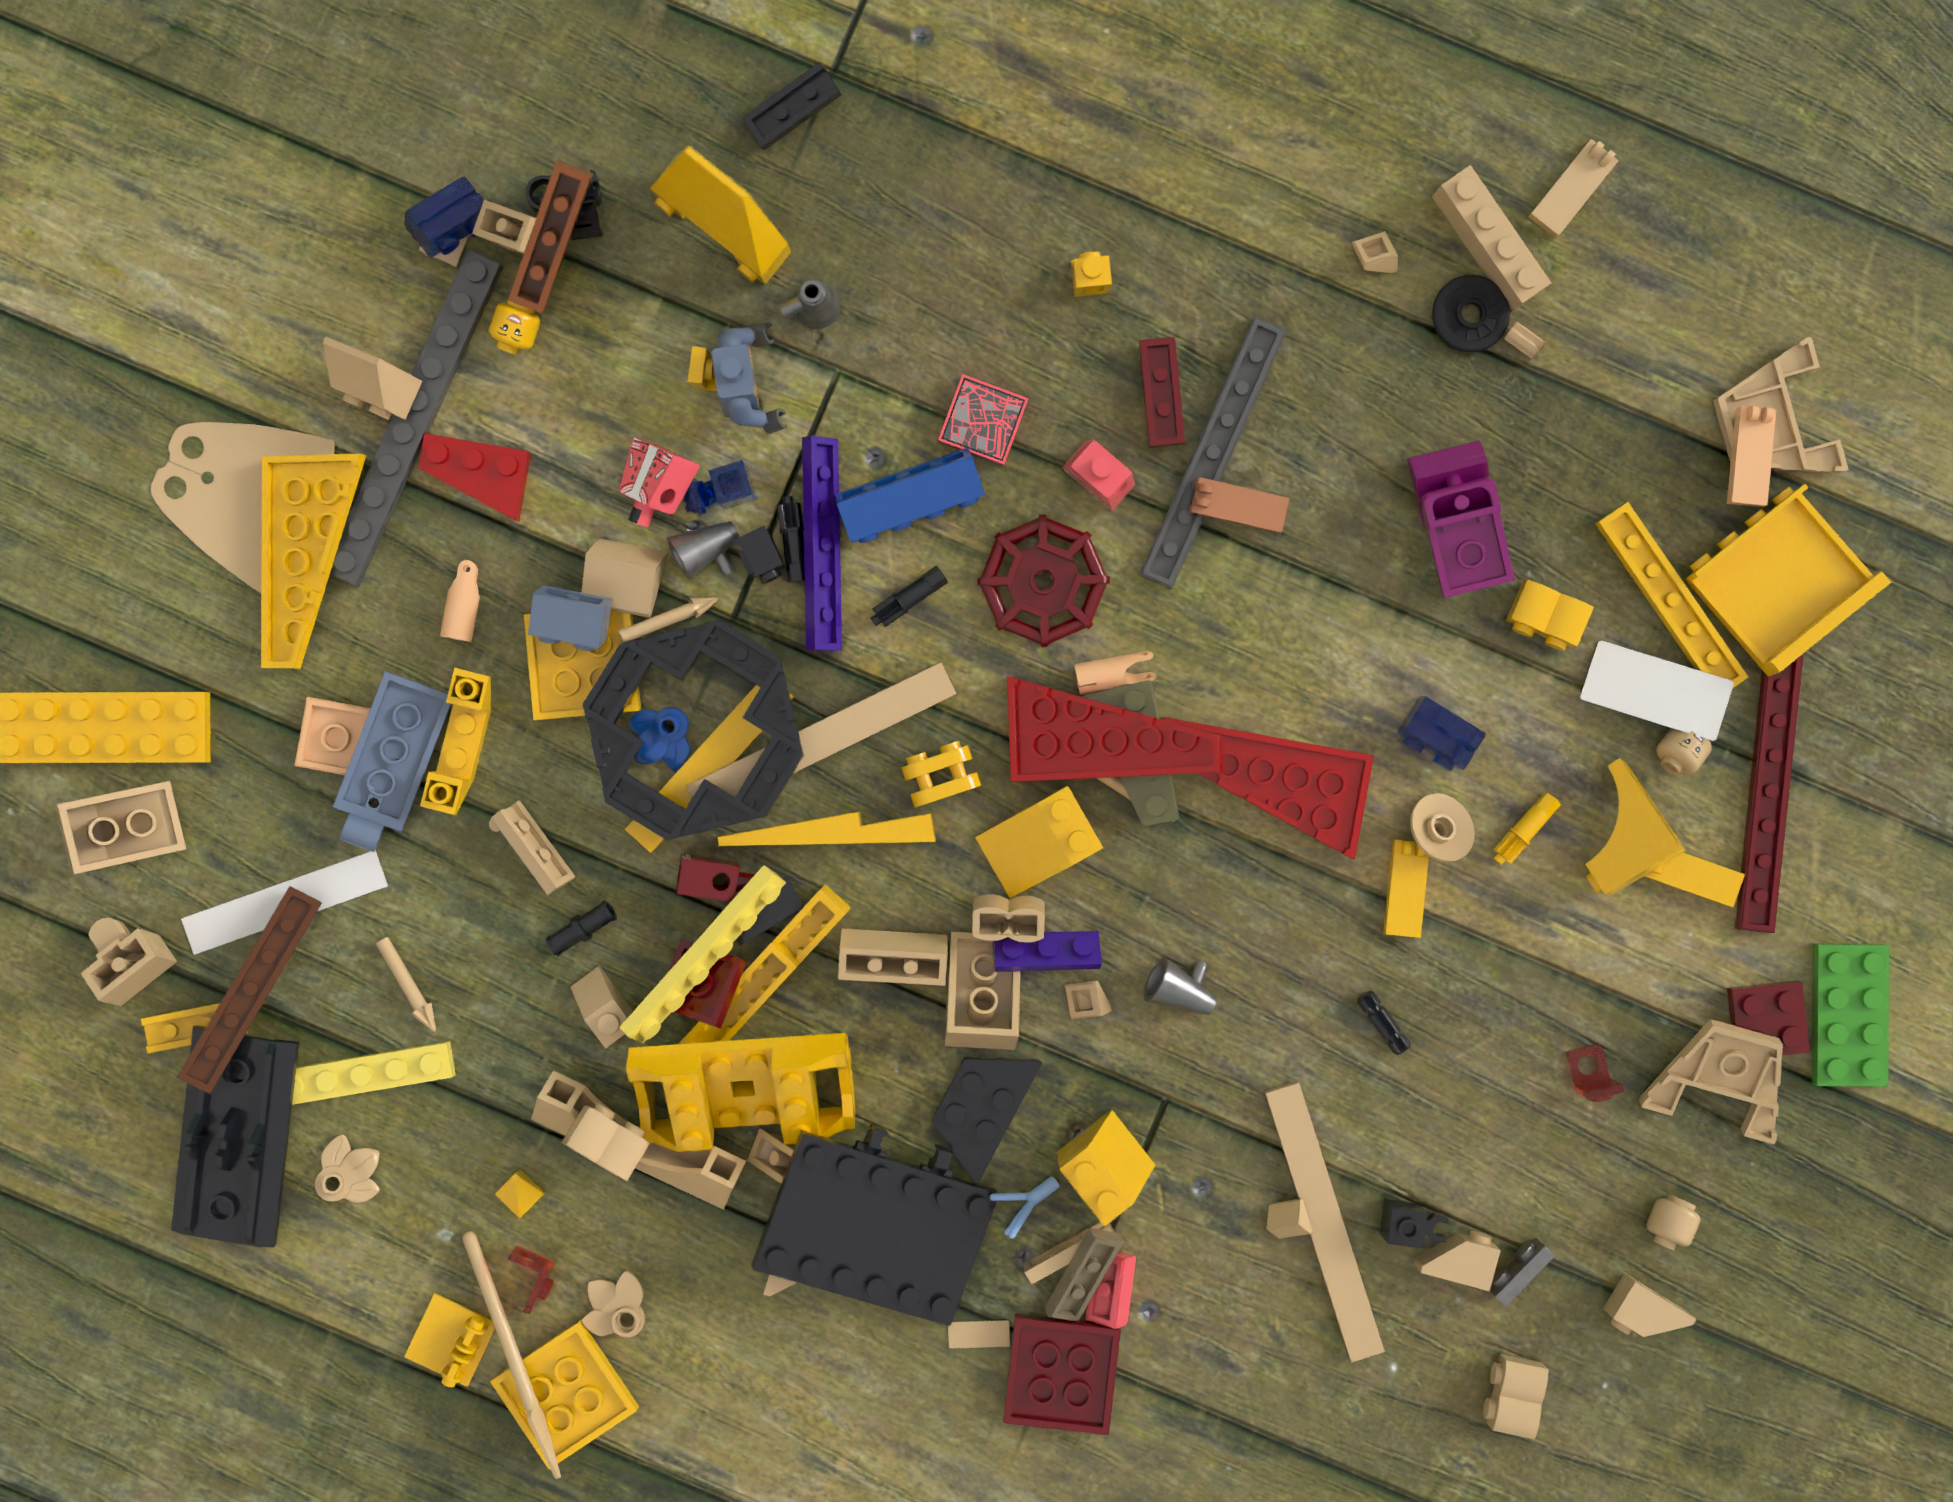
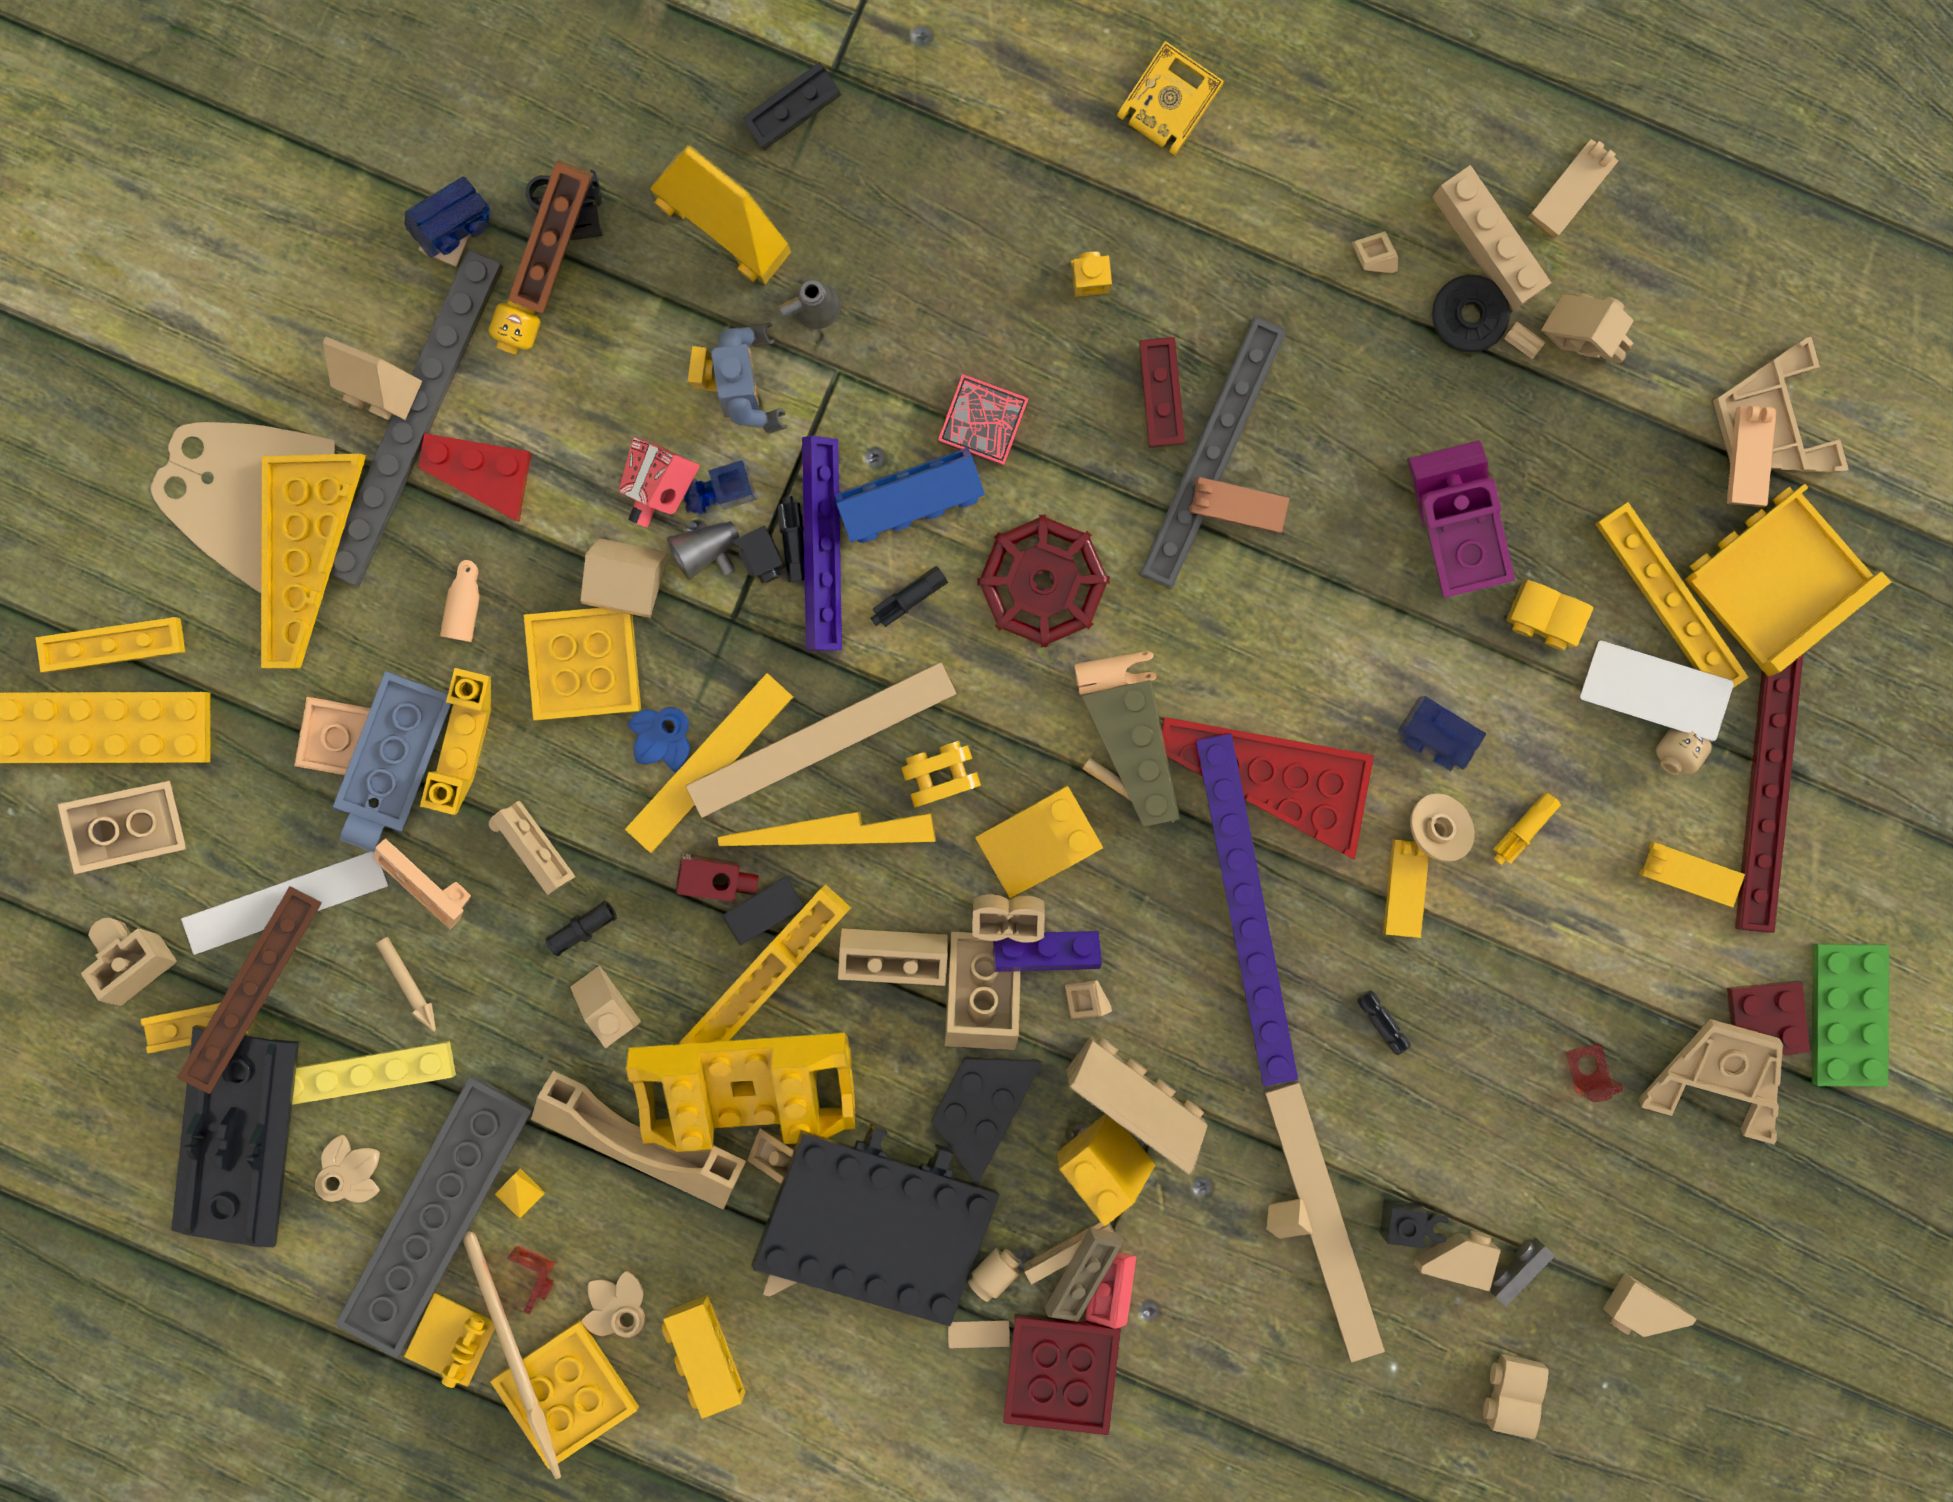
(110, 645): none -> yellow plate
(434, 1216): none -> dark grey plate
(444, 904): none -> light nougat hinge
(504, 226): tan slope -> none
(569, 617): sand blue brick -> none
(605, 1141): tan brick -> none
(617, 748): black plate -> none
(695, 607): tan piece -> none
(702, 955): light yellow plate -> none
(703, 1357): none -> yellow brick
(711, 998): dark red plate -> none
(994, 1274): none -> tan brick
(1032, 1198): light blue plant -> none
(1080, 738): red wing -> none
(1100, 473): coral torso -> none
(1138, 1102): none -> tan slope
(1166, 102): none -> yellow container
(1176, 989): flat silver piece -> none
(1246, 909): none -> dark purple plate
(1590, 327): none -> tan brick
(1639, 839): yellow arch -> none
(1673, 1222): tan head -> none

